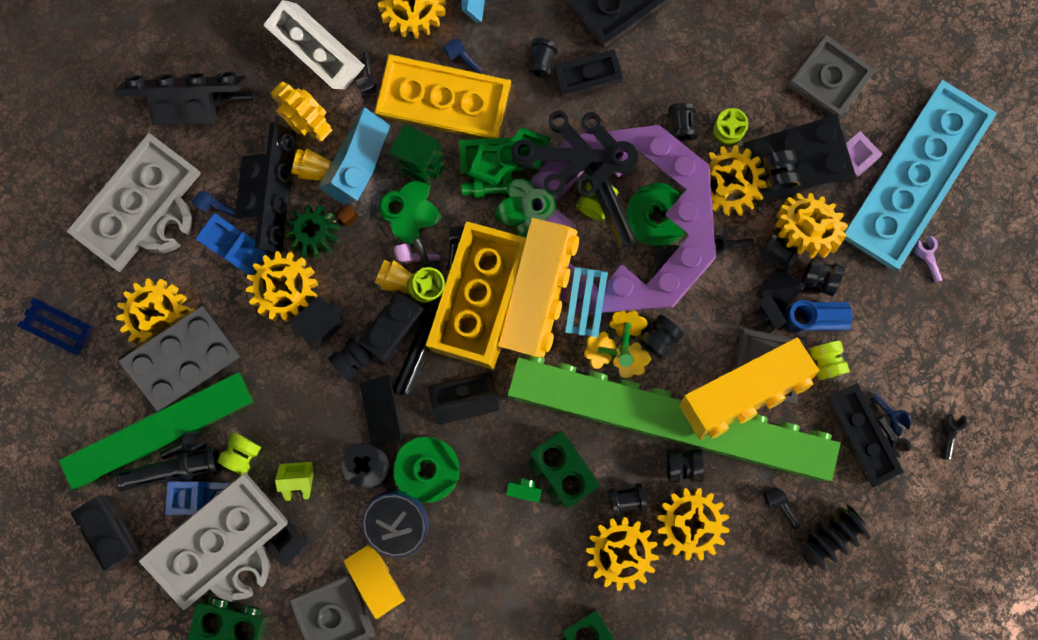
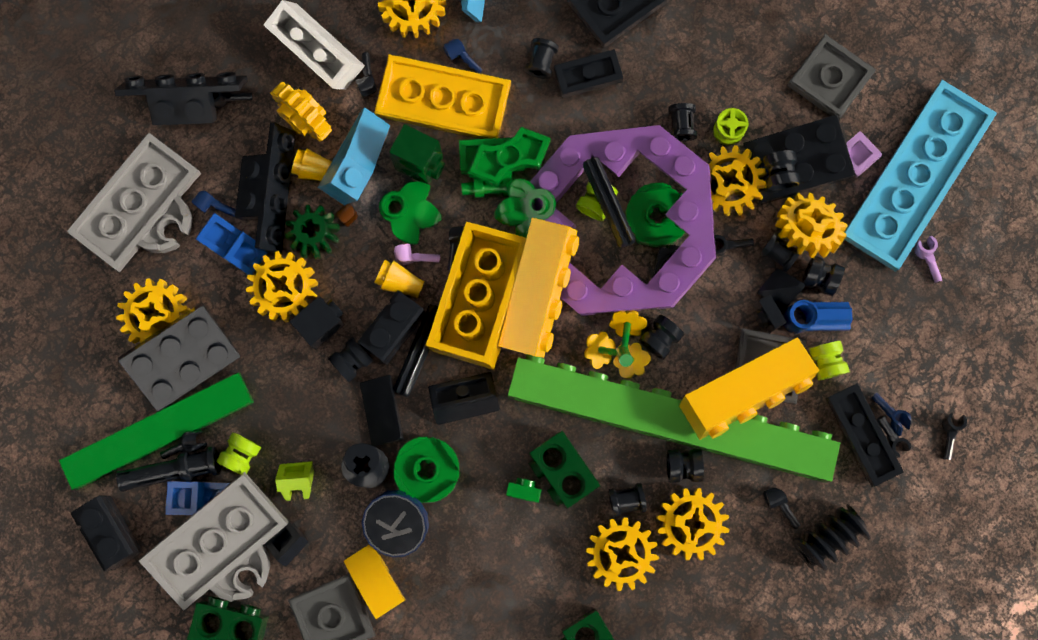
(31, 315): clear blue tile -> none
(423, 255): black hand -> none
(429, 280): lime wheel -> none
(579, 155): black plant -> none
(582, 330): medium azure tile -> none

